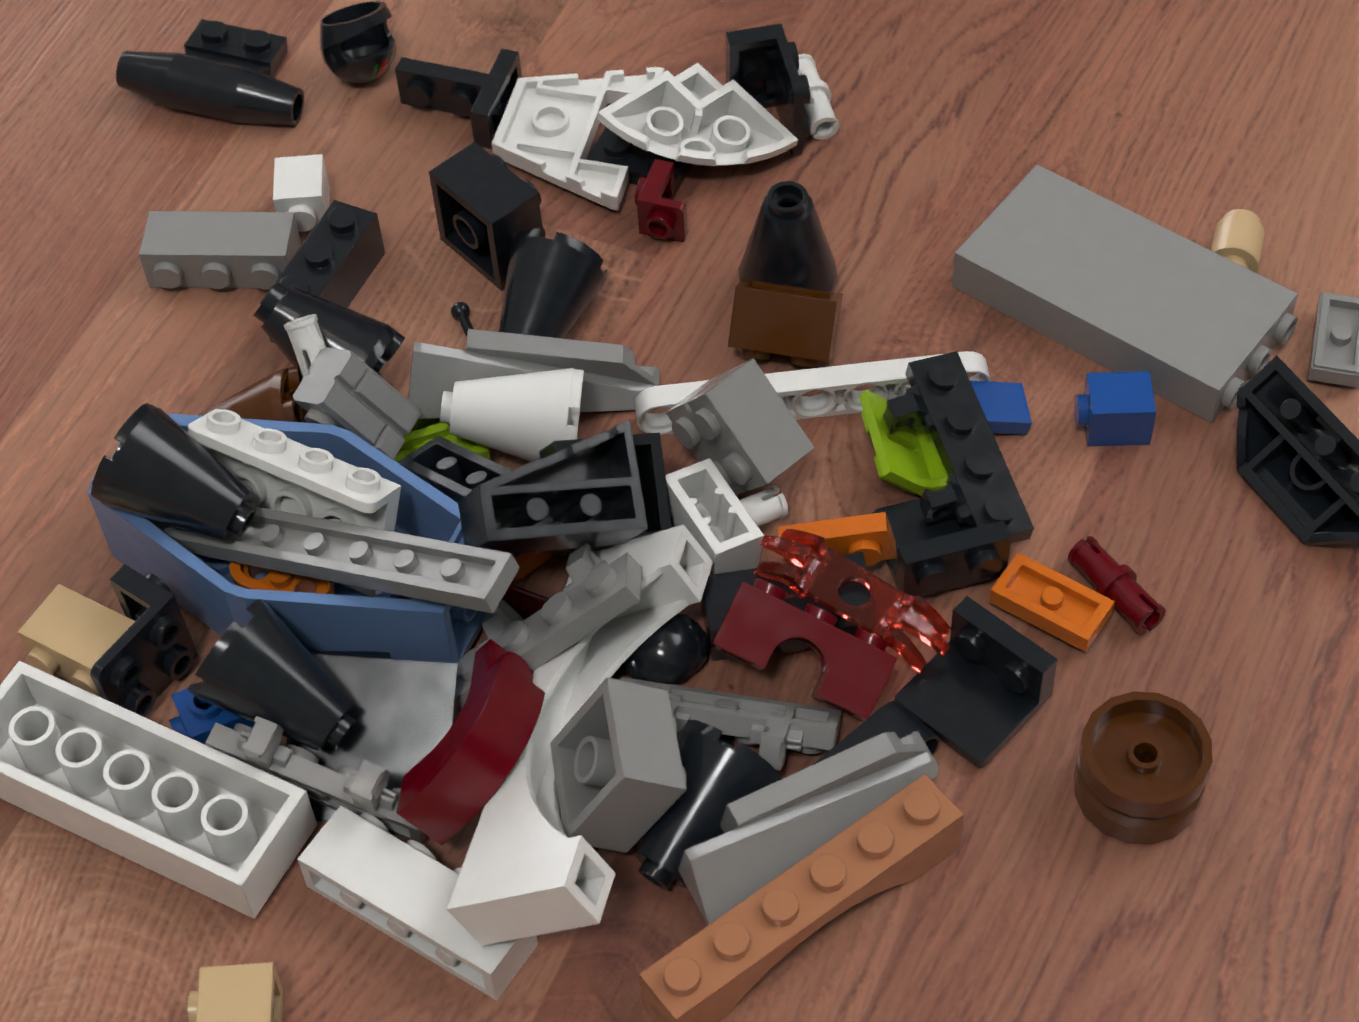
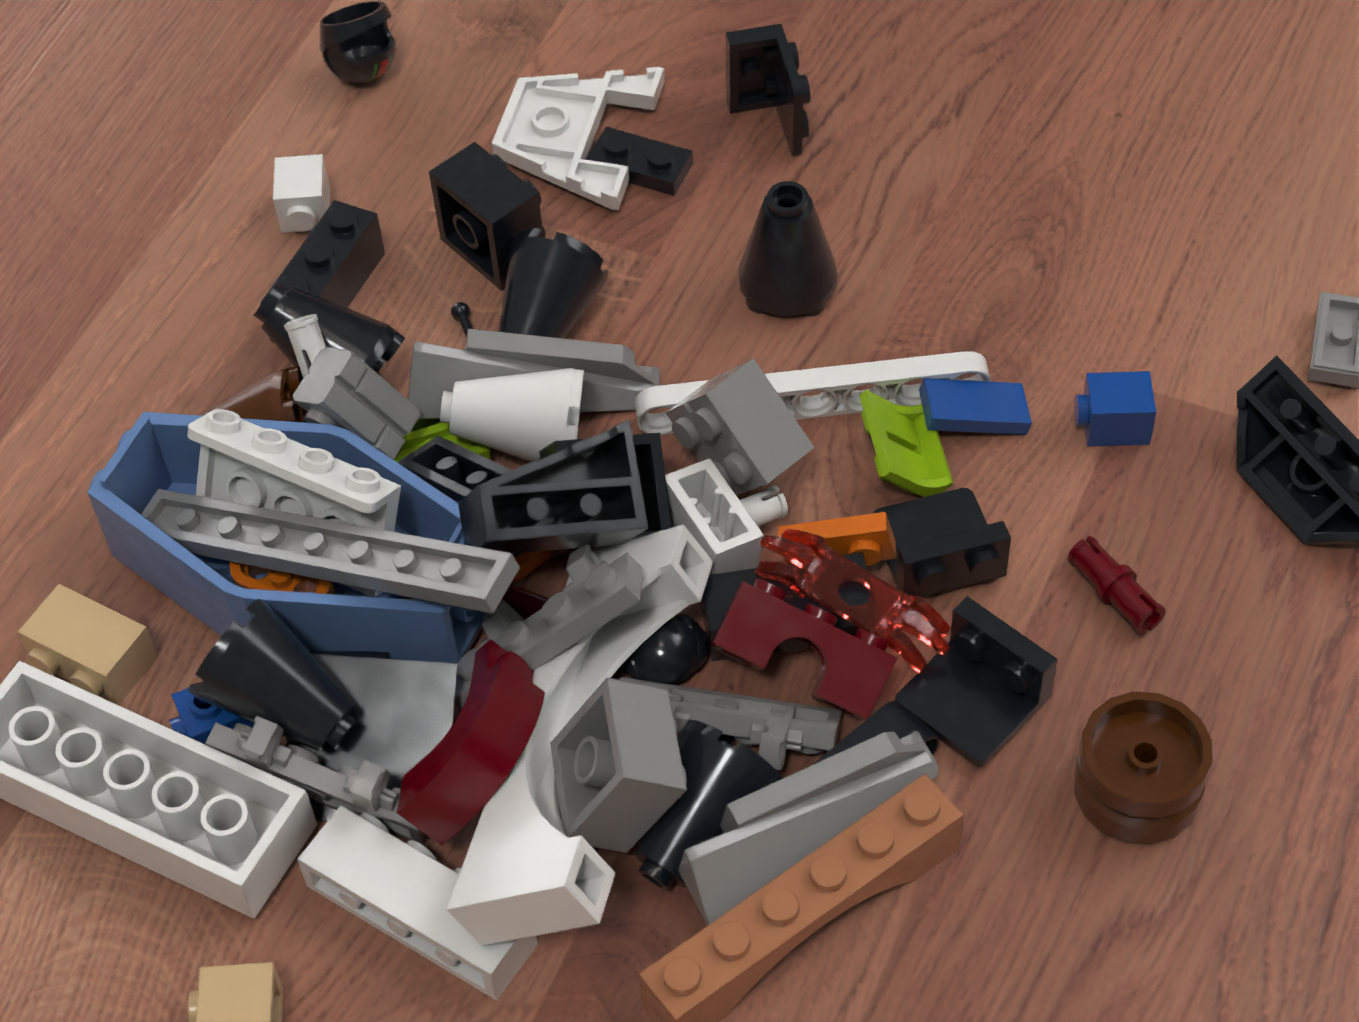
(150, 650): black bracket -> none
(171, 479): black cone -> none
(217, 248): light grey brick -> none
(219, 76): black plate -> none
(462, 90): black bracket -> none
(656, 208): dark red bracket -> none
(697, 120): white brick -> none
(784, 322): reddish brown brick -> none
(819, 110): white pin -> none
(978, 479): black hinge -> none
(1051, 601): orange plate -> none
(1125, 292): light grey brick -> none
(1240, 238): tan brick -> none

